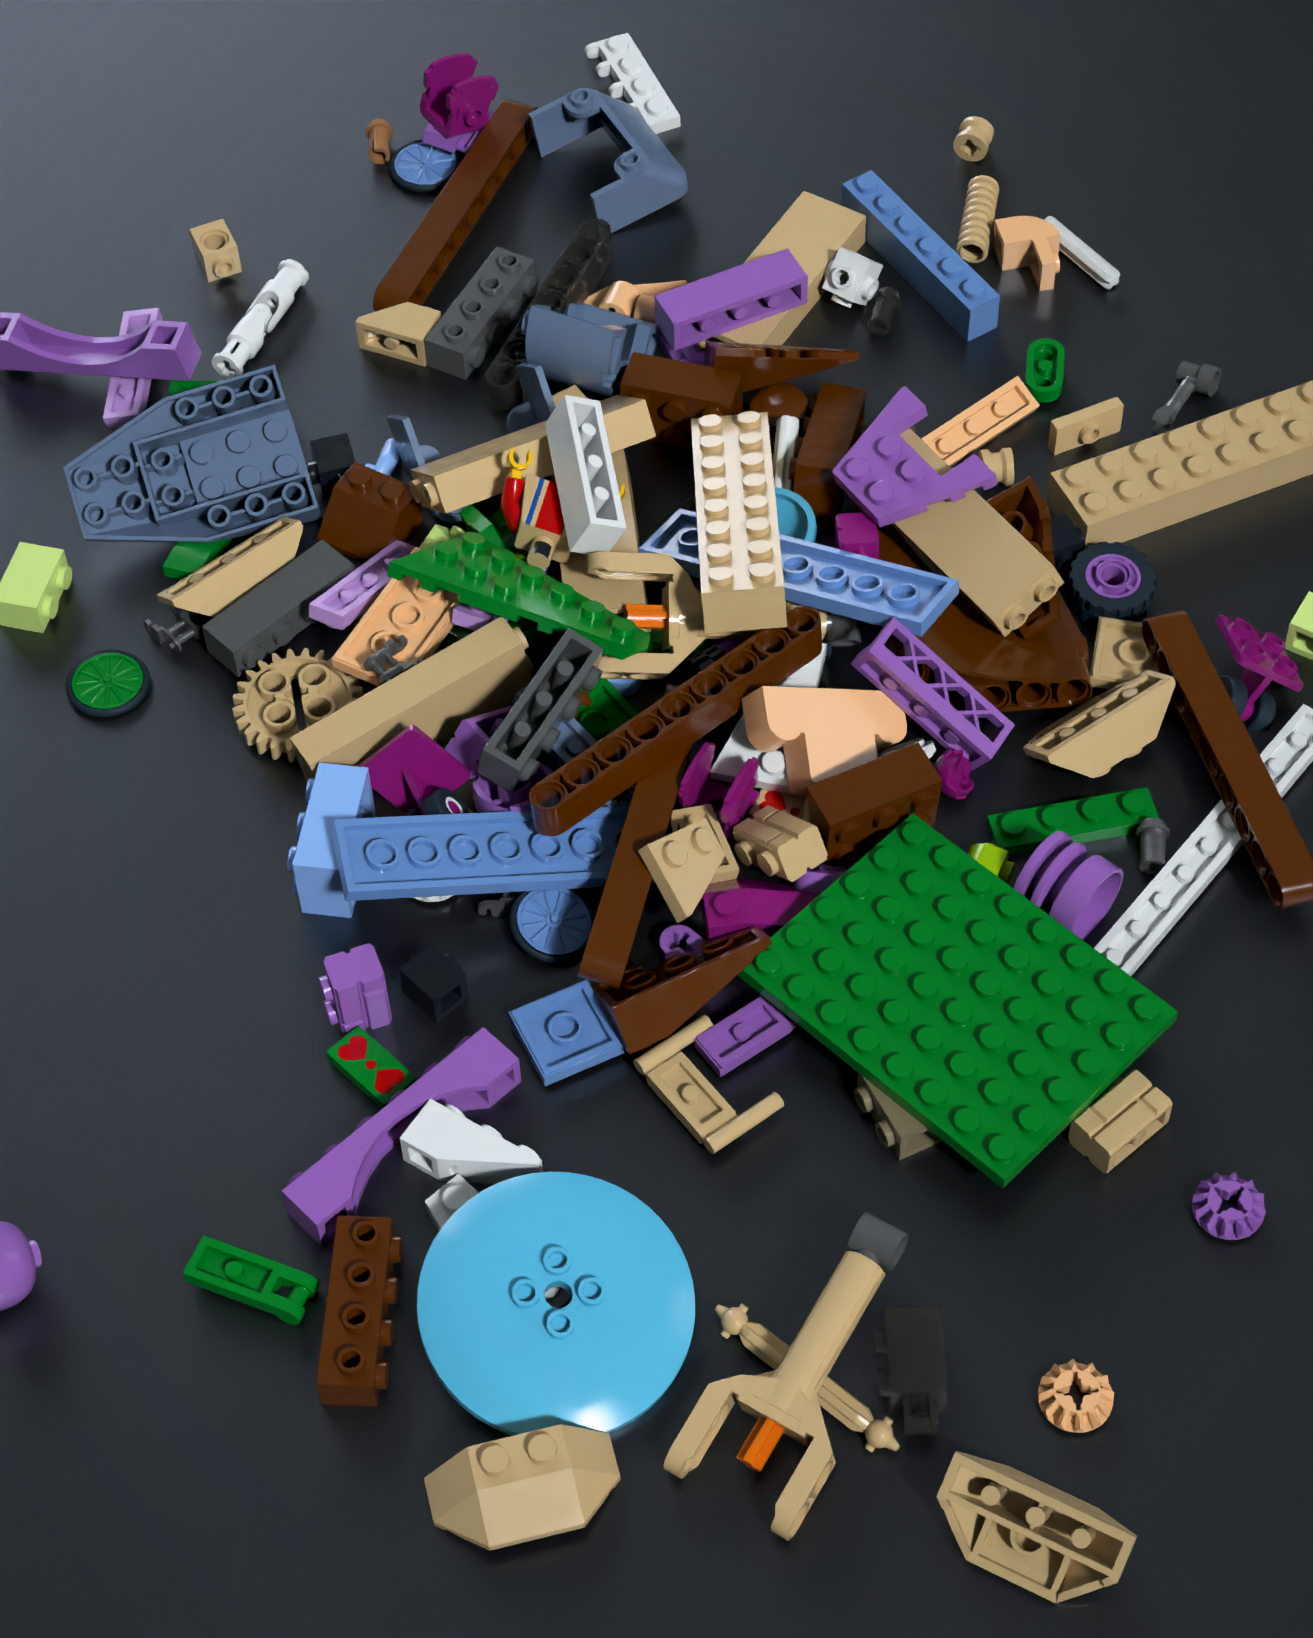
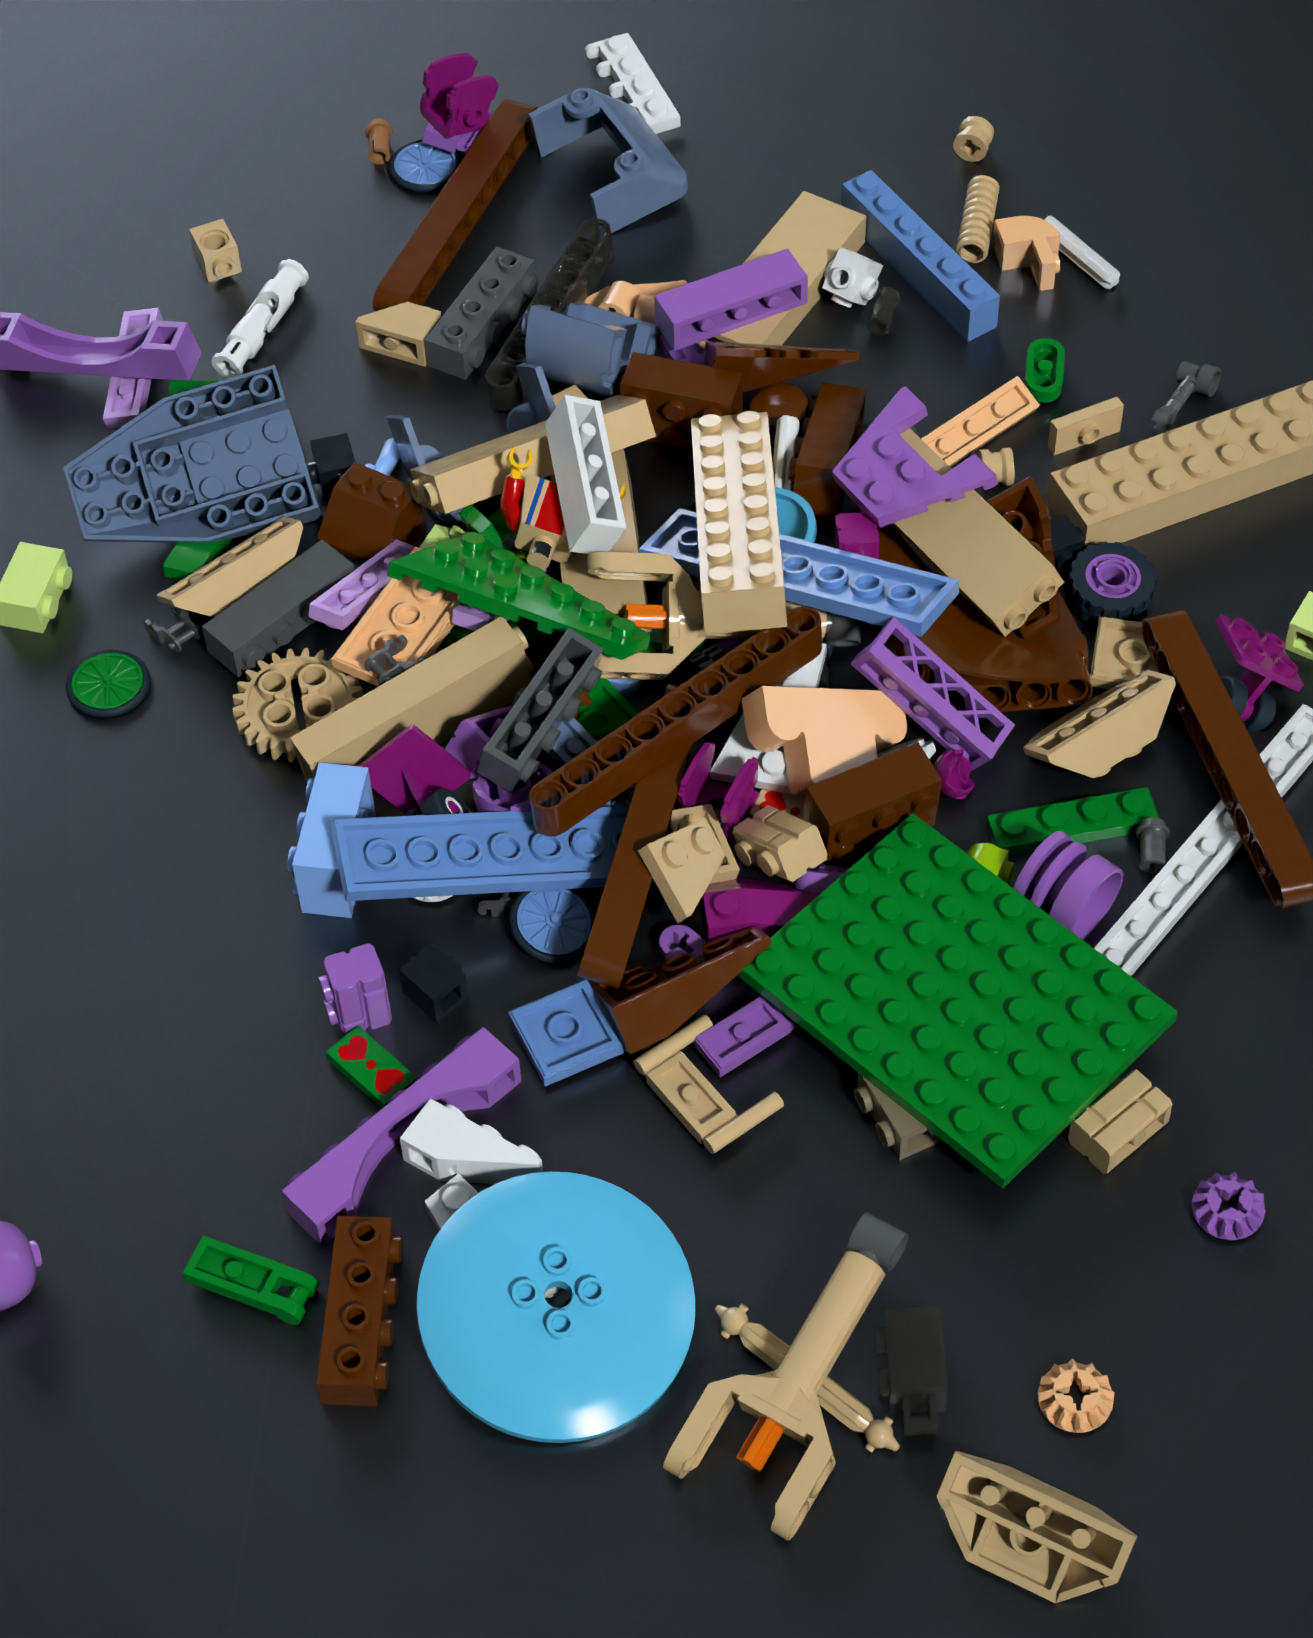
(523, 1486): tan wedge -> none

